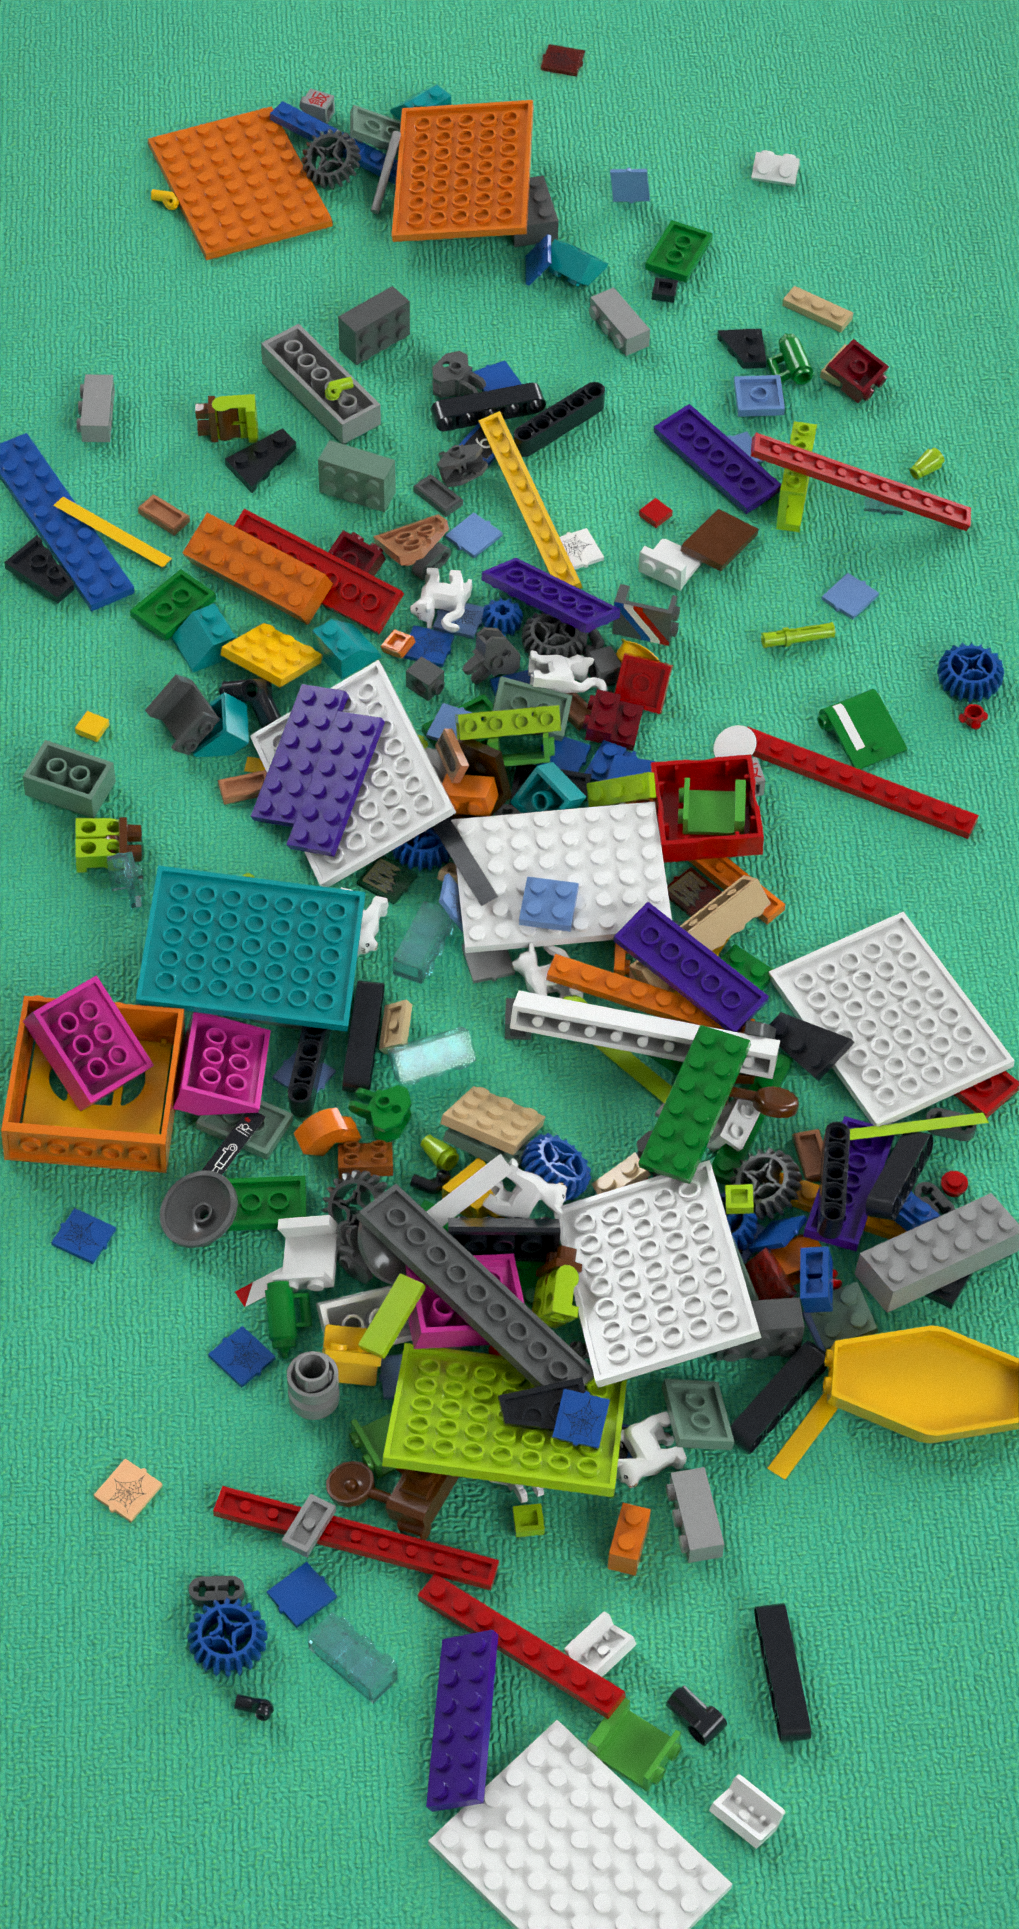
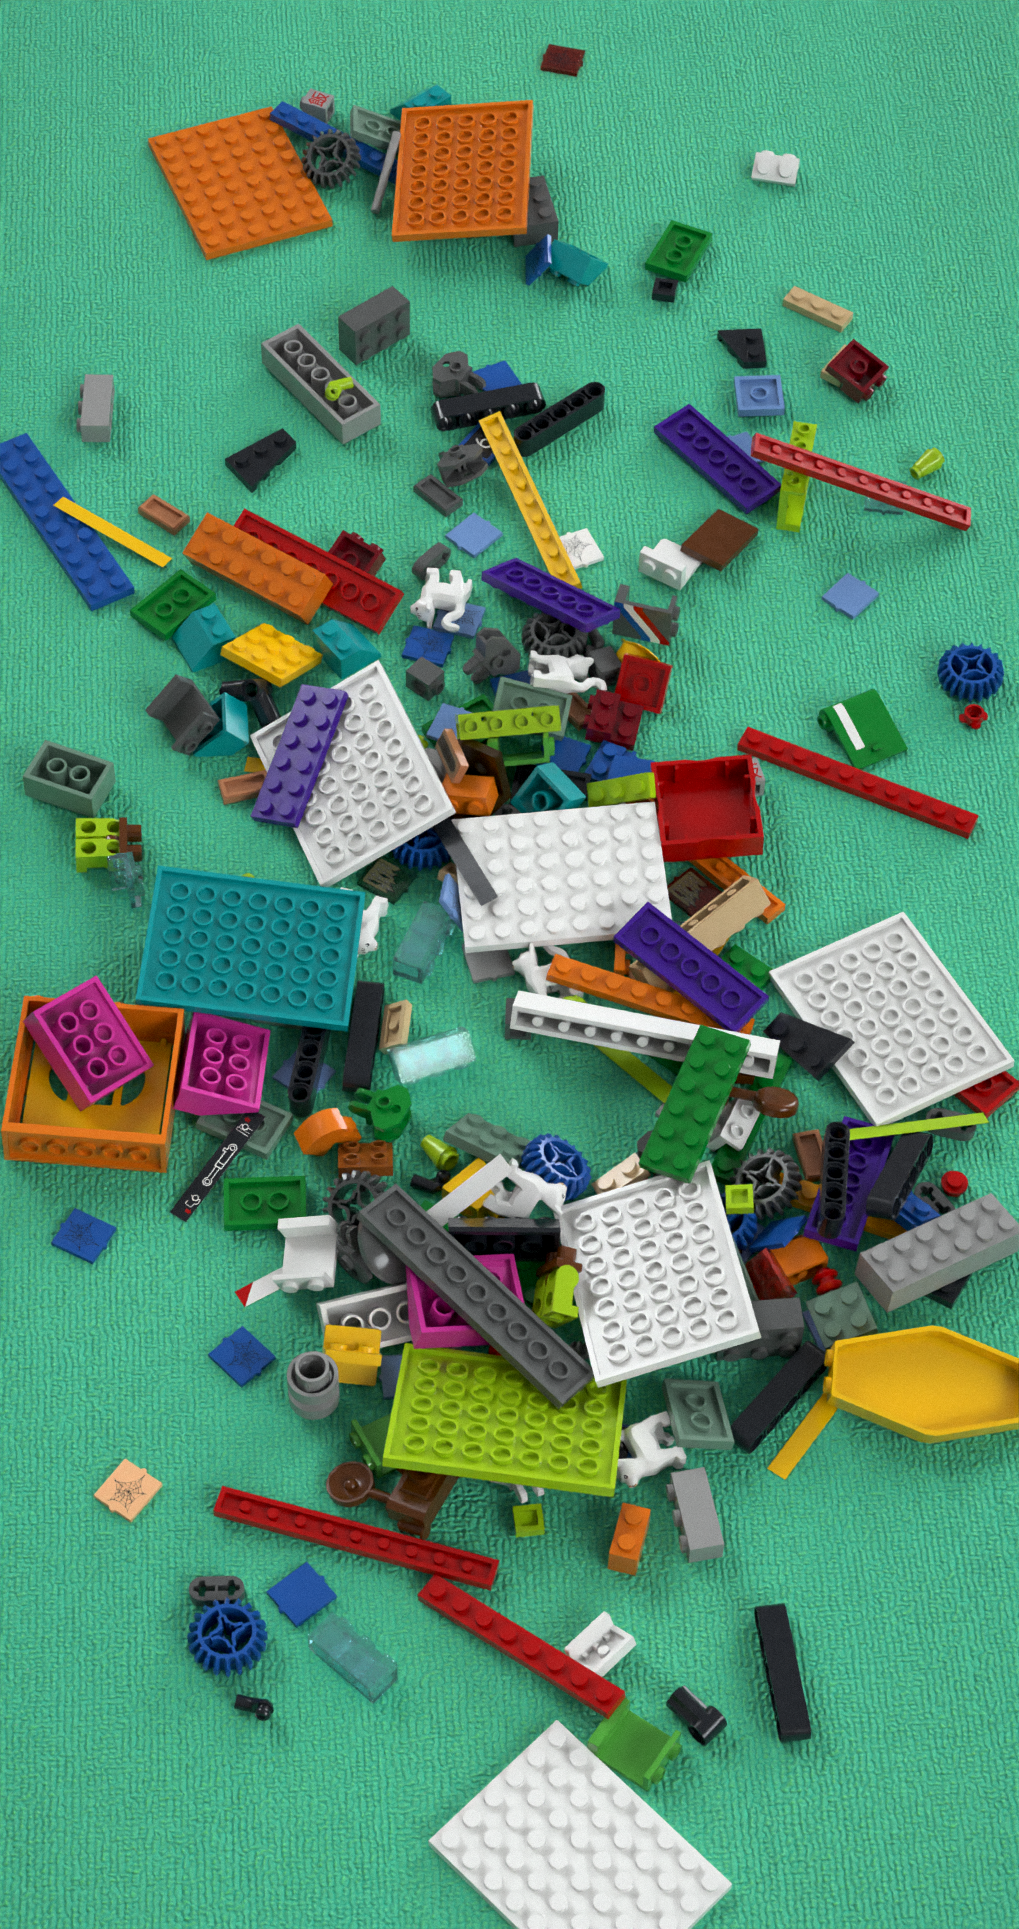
(38, 569): black wing -> none
(92, 726): yellow tile -> none
(166, 197): yellow arm -> none
(193, 1199): dark grey dish -> none
(228, 418): hips -> none
(281, 1315): green piece -> none
(308, 1525): light grey plate -> none
(335, 783): dark purple plate -> none
(357, 476): sand green brick -> none
(392, 1316): lime tile -> none
(397, 644): orange tile -> none
(412, 540): nougat plate -> none
(462, 1721): dark purple plate -> none
(493, 1120): tan plate -> none
(503, 615): blue gear -> none
(536, 1406): black wing -> none
(548, 904): medium blue plate -> none
(581, 1418): blue piece -> none
(619, 321): light grey brick -> none
(630, 185): medium blue piece -> none
(655, 513): red tile -> none
(712, 810): bright green panel -> none
(735, 741): white sticker -> none
(748, 1811): white bracket -> none
(760, 1029): dark grey beam -> none
(795, 359): green piece -> none
(795, 635): lime pin -> none
(816, 1279): blue brick -> none

